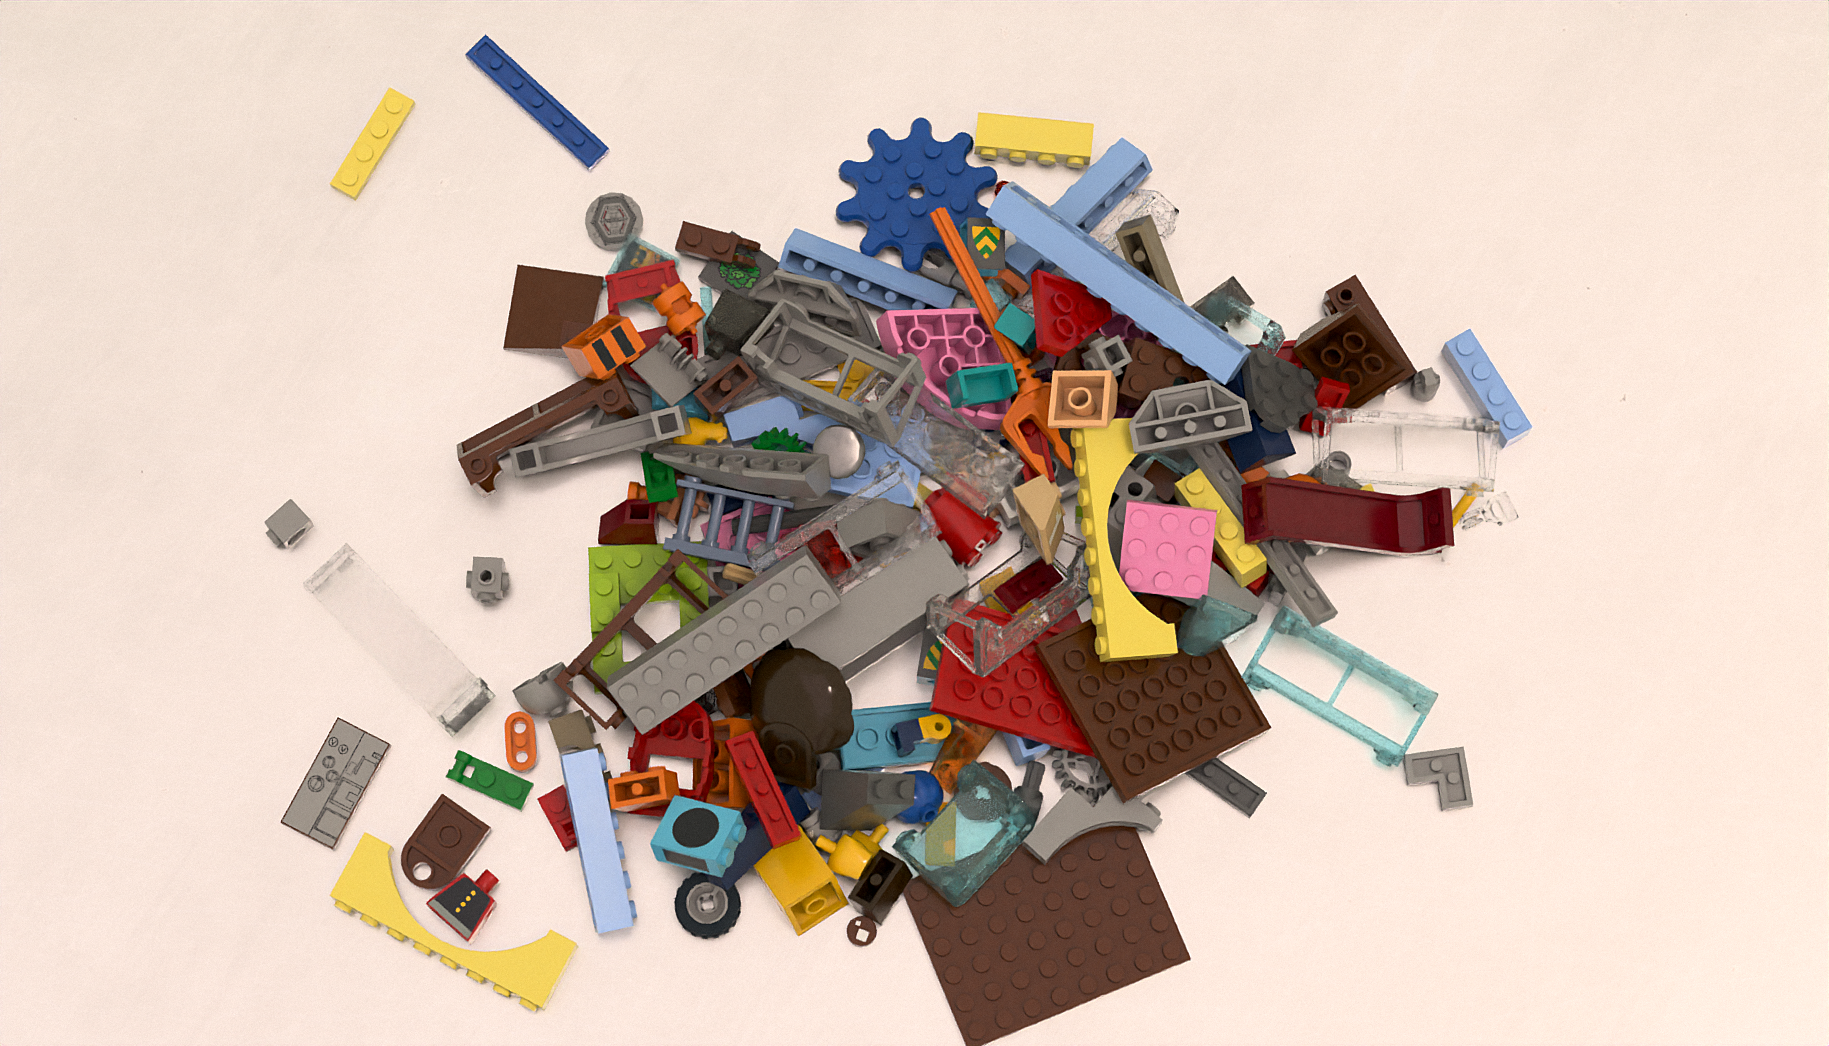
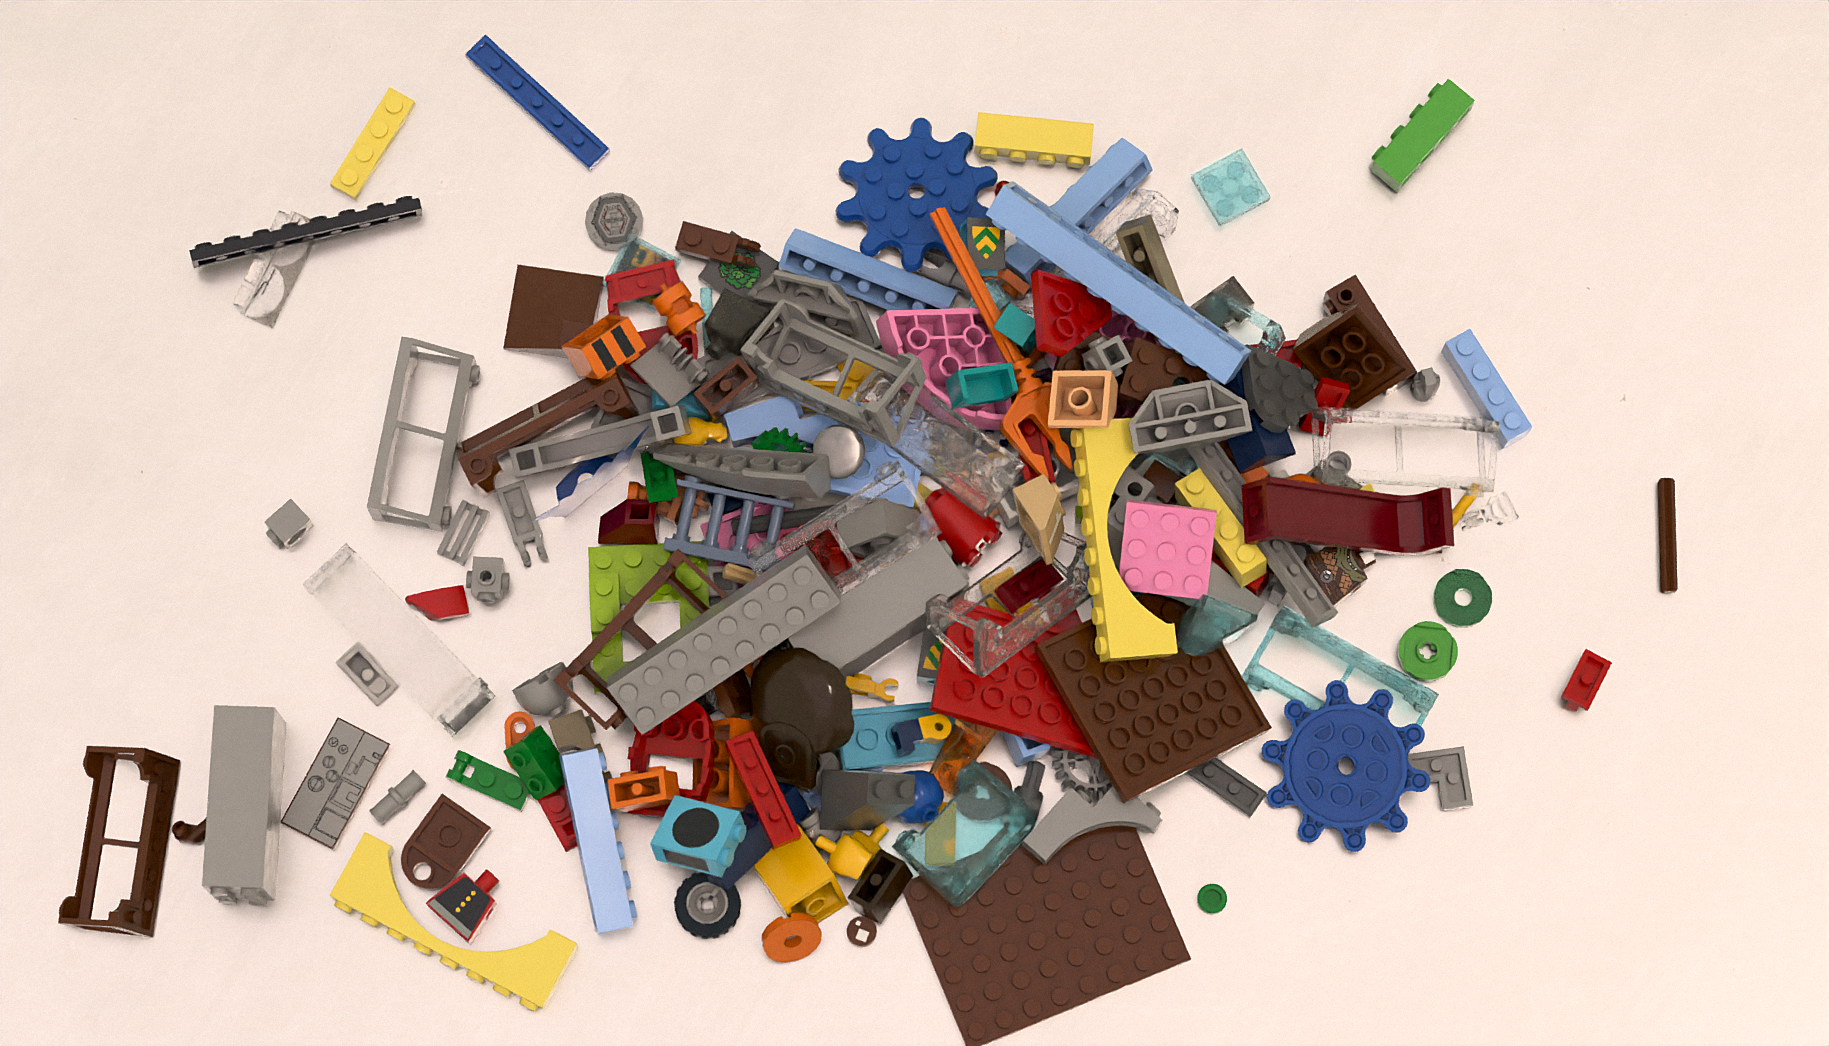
(138, 913): none -> reddish brown windscreen
(188, 832): none -> reddish brown arm
(244, 804): none -> light grey container
(275, 277): none -> clear windscreen
(294, 234): none -> black plate
(366, 674): none -> light grey slope
(397, 796): none -> light grey pin
(405, 365): none -> light grey windscreen
(441, 602): none -> red slope
(474, 509): none -> light grey tile
(519, 517): none -> light grey hinge
(536, 762): none -> green bracket
(604, 469): none -> piece
(787, 950): none -> orange tile
(863, 686): none -> yellow plate
(1212, 899): none -> green tile
(1230, 187): none -> clear light blue plate
(1312, 761): none -> blue plate
(1339, 571): none -> torso
(1422, 134): none -> bright green brick
(1437, 665): none -> bright green plate
(1450, 610): none -> clear green tile
(1585, 680): none -> red plate
(1667, 535): none -> reddish brown axle

